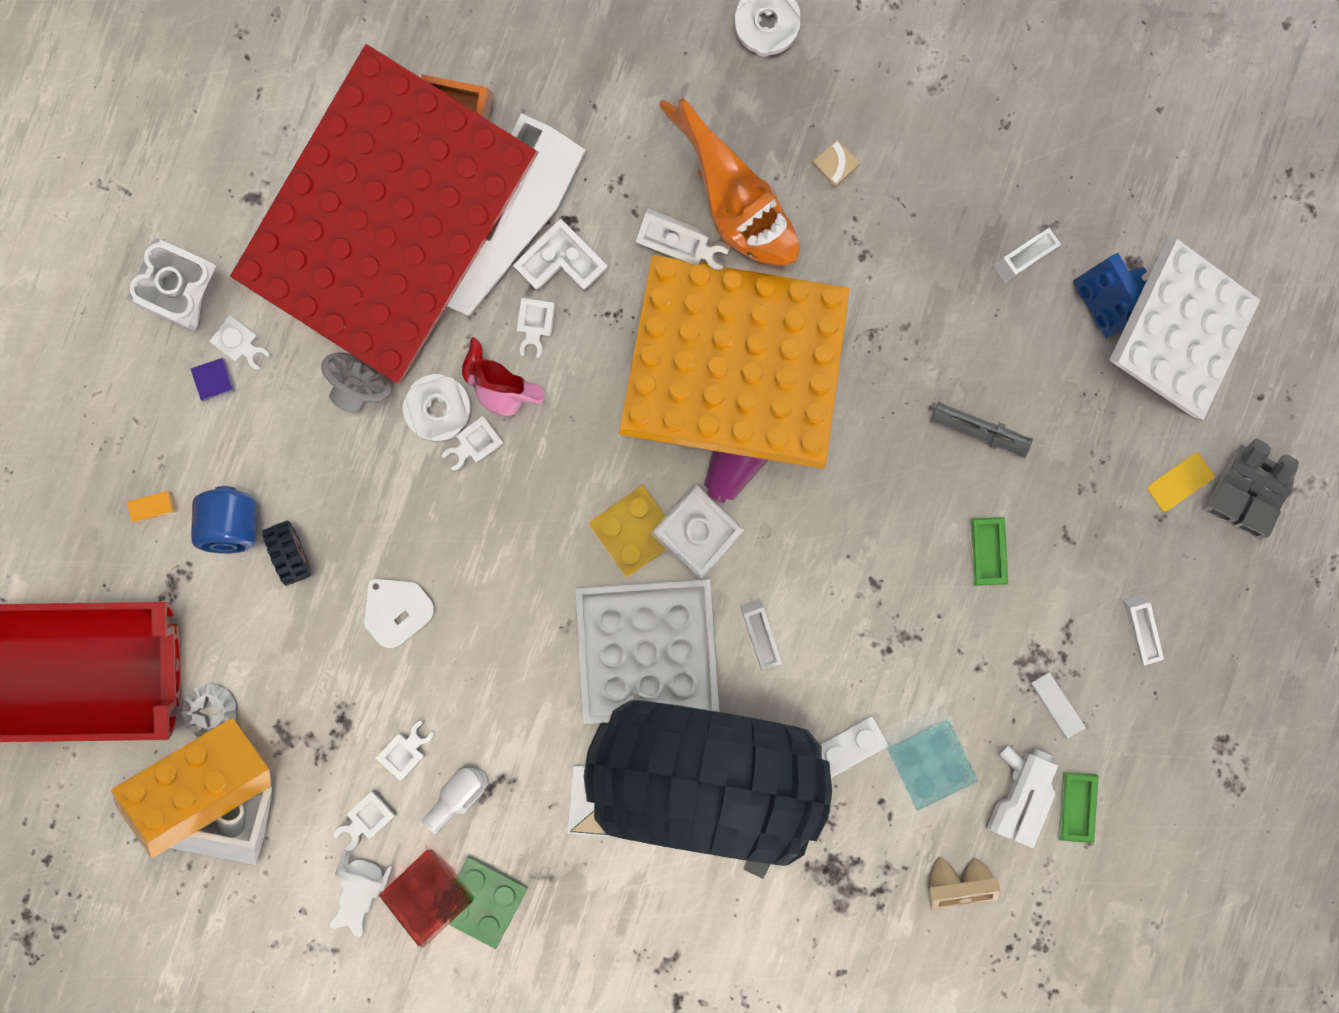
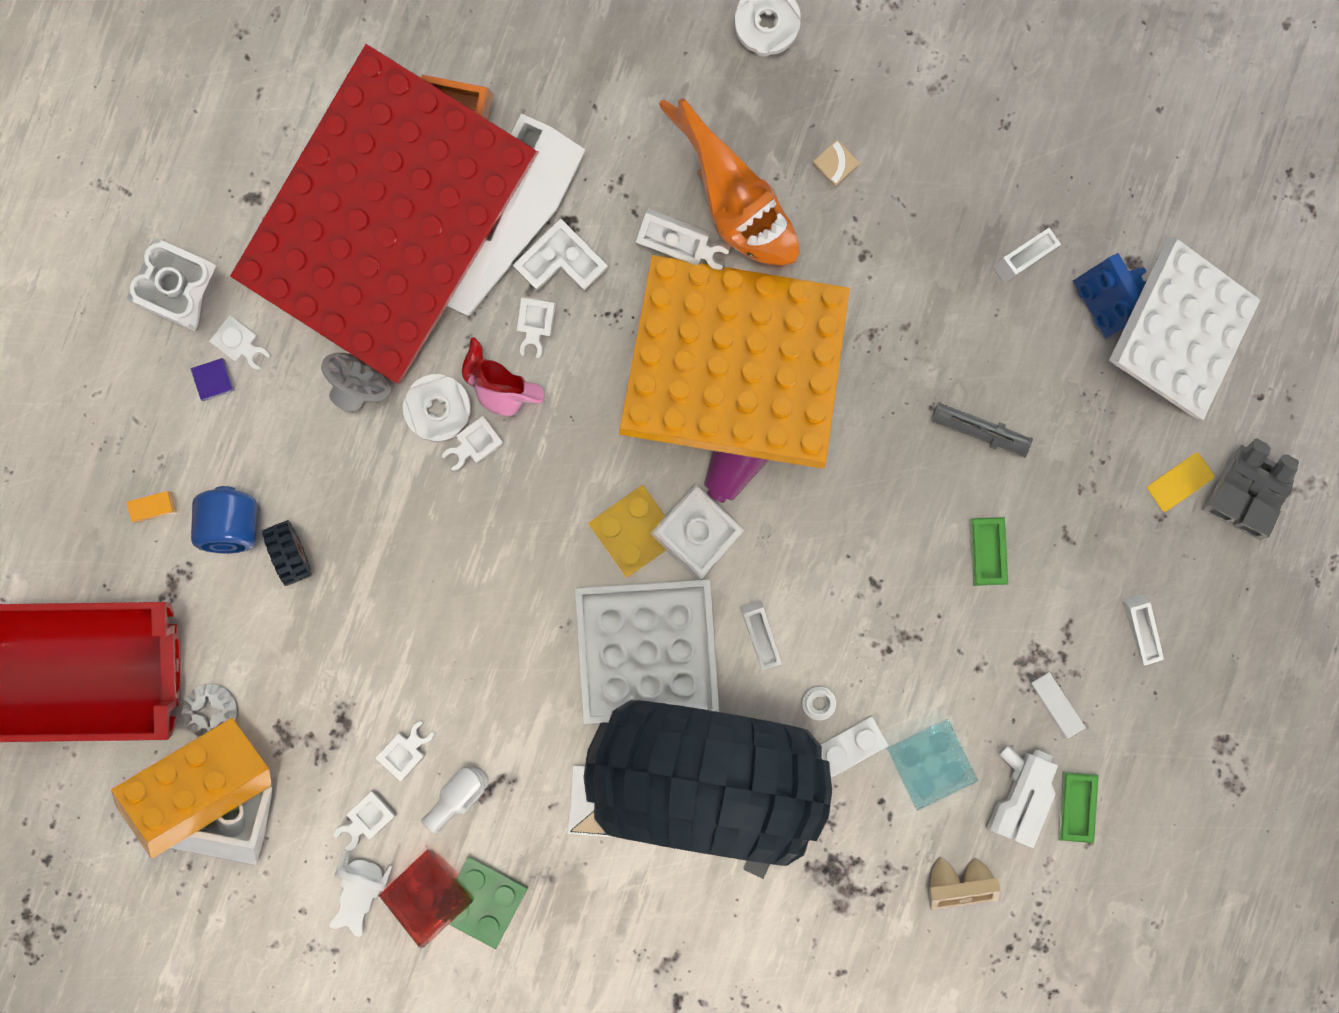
(390, 602): white piece -> none
(830, 703): none -> white plate

